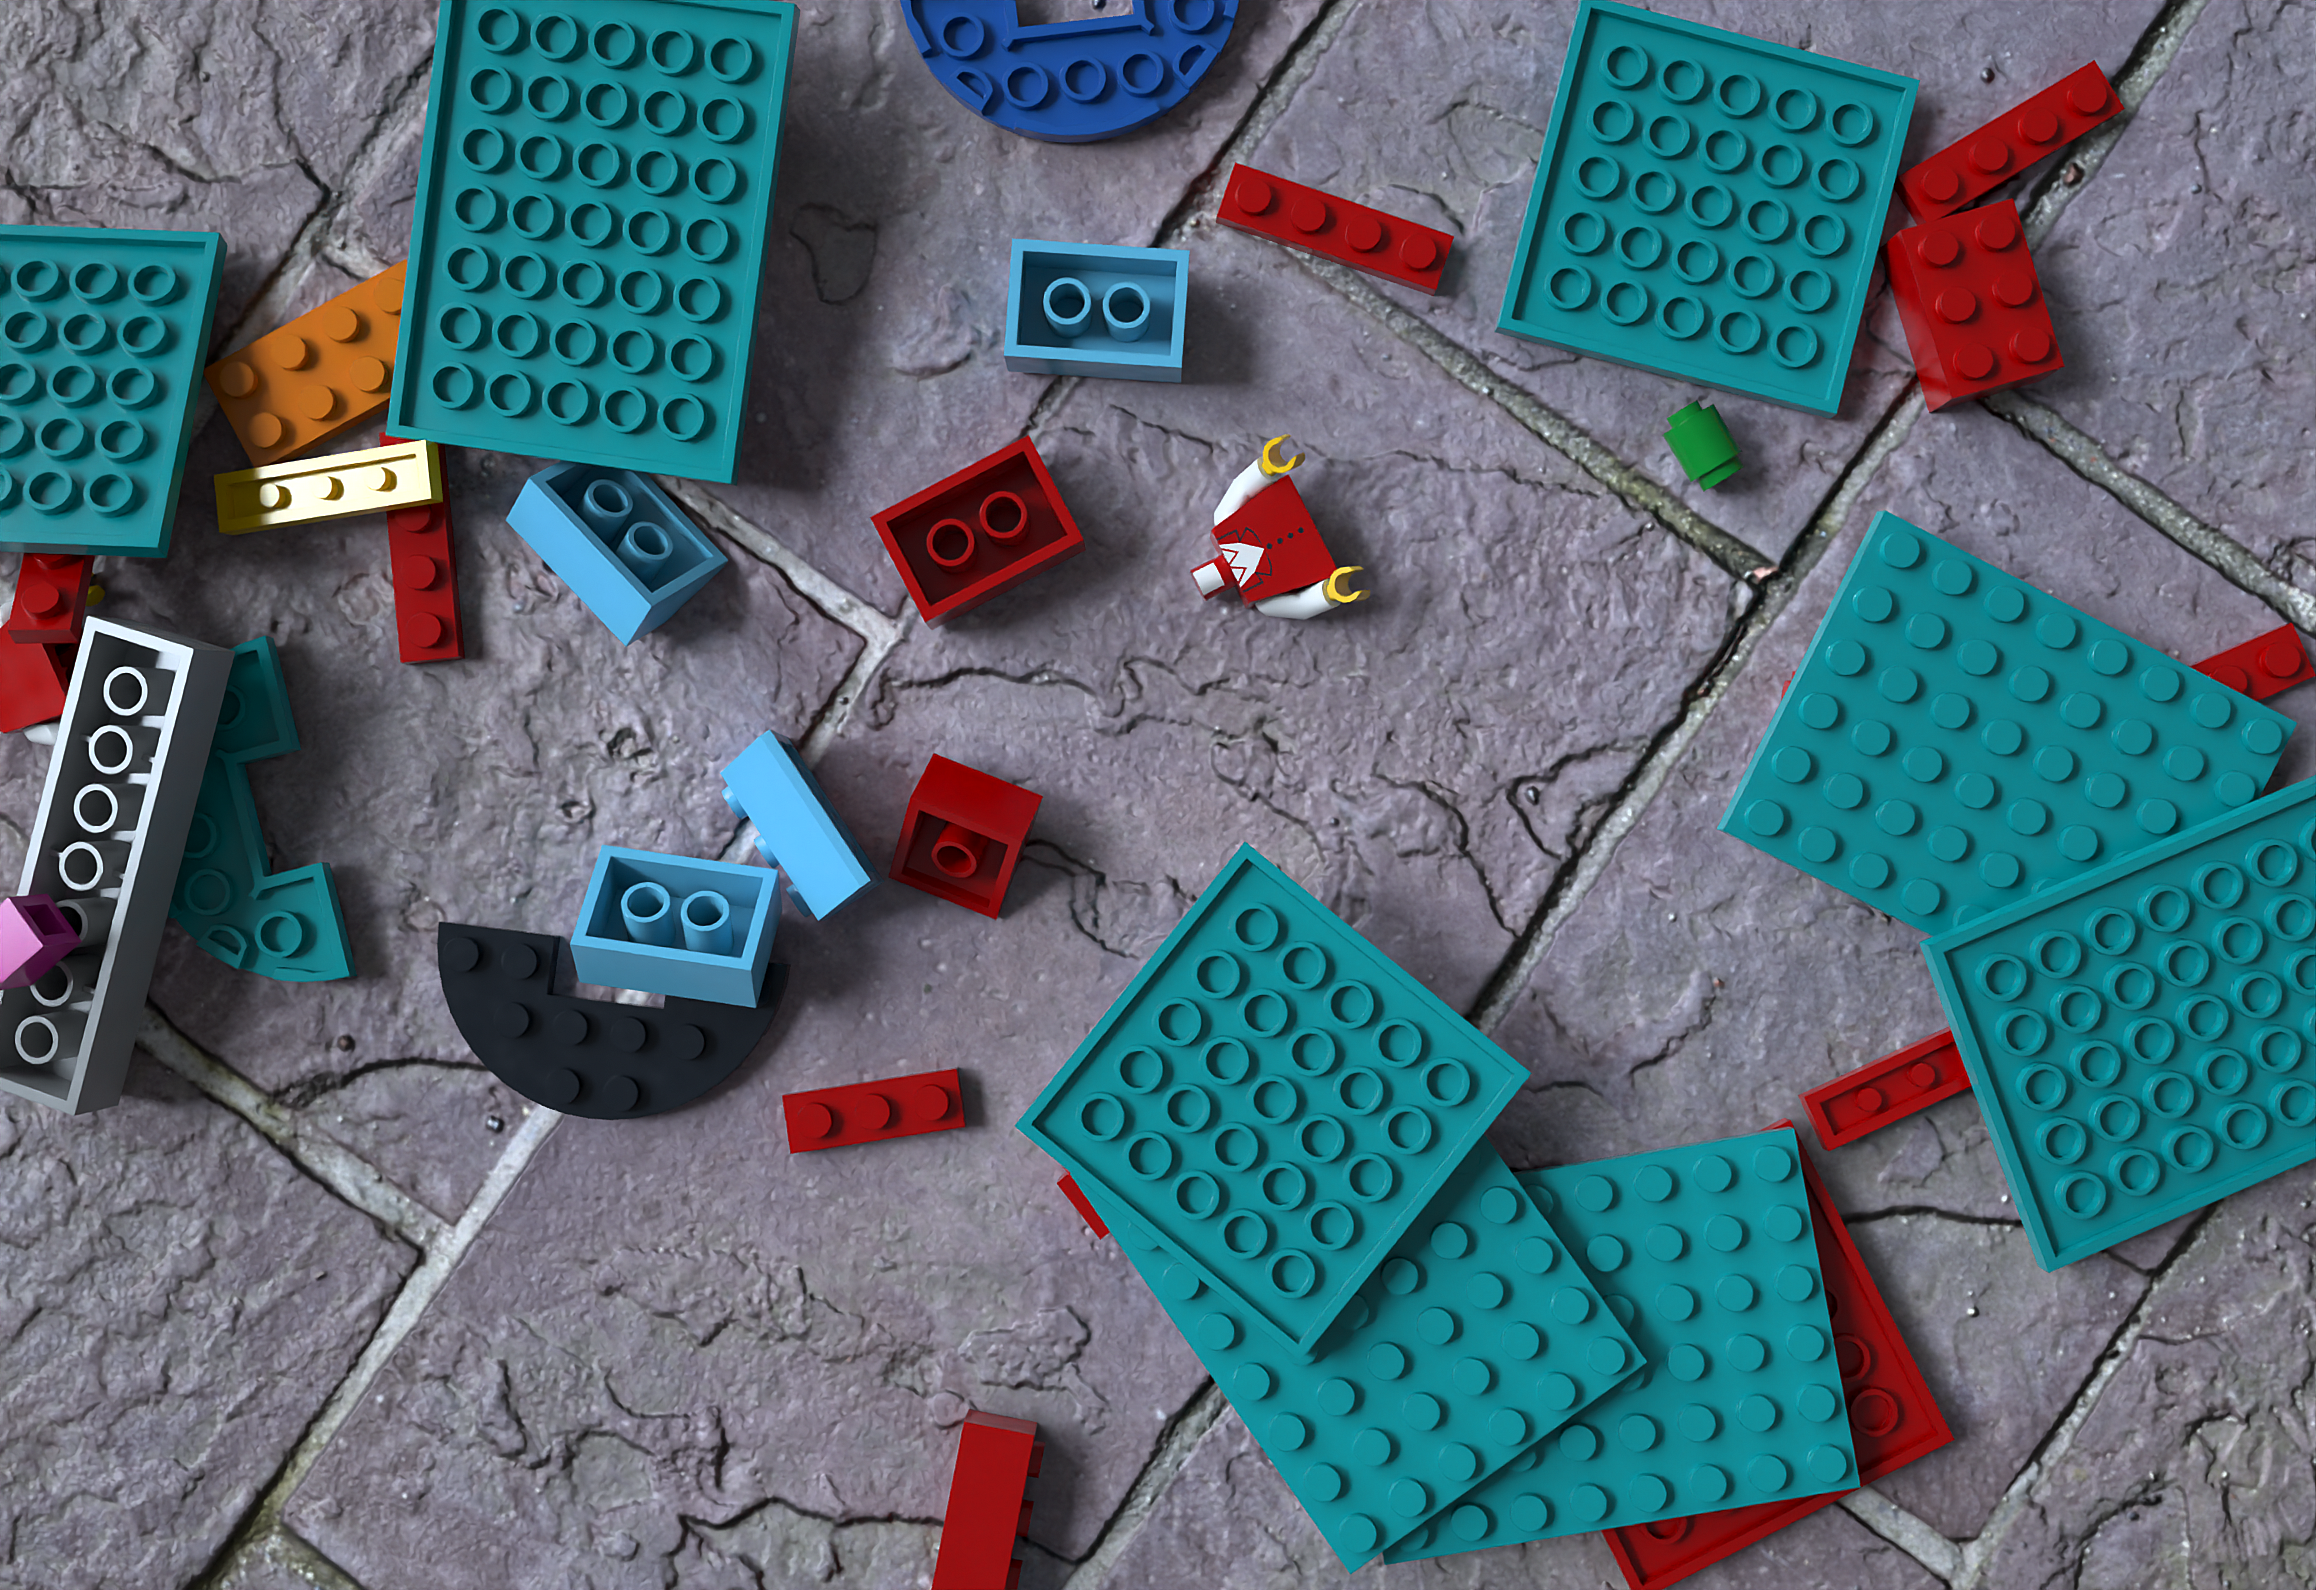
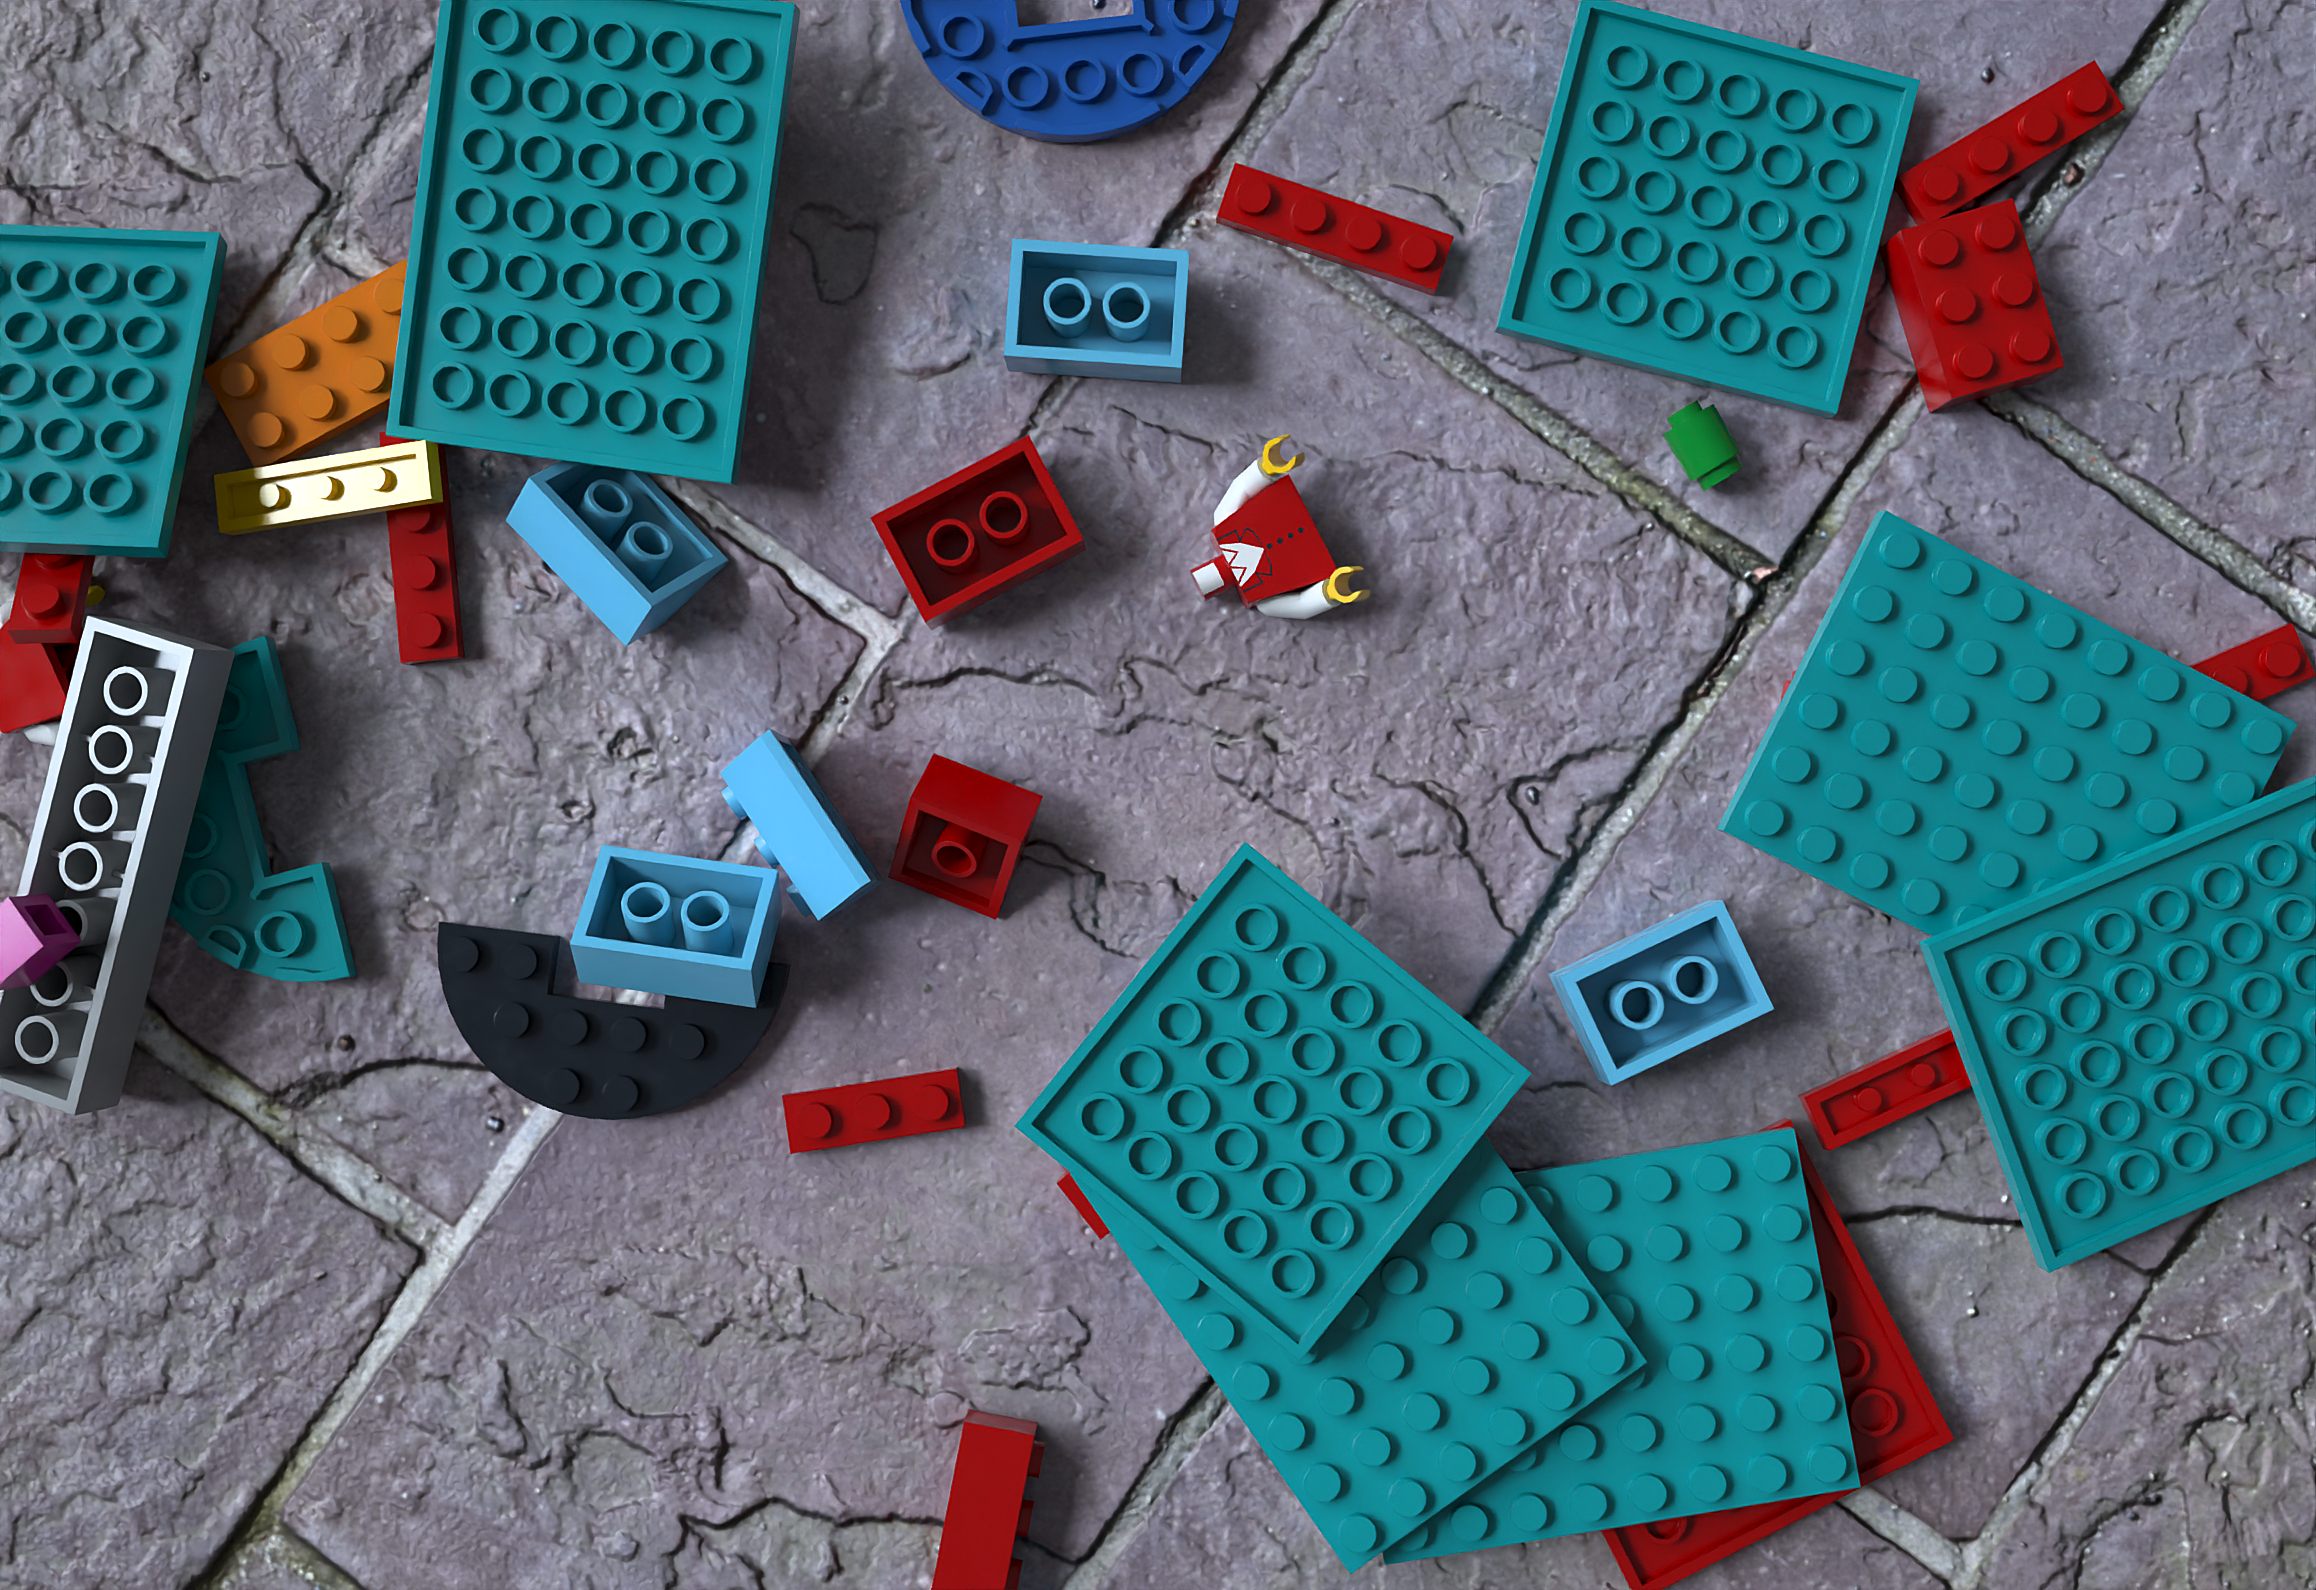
(1661, 991): none -> medium azure brick

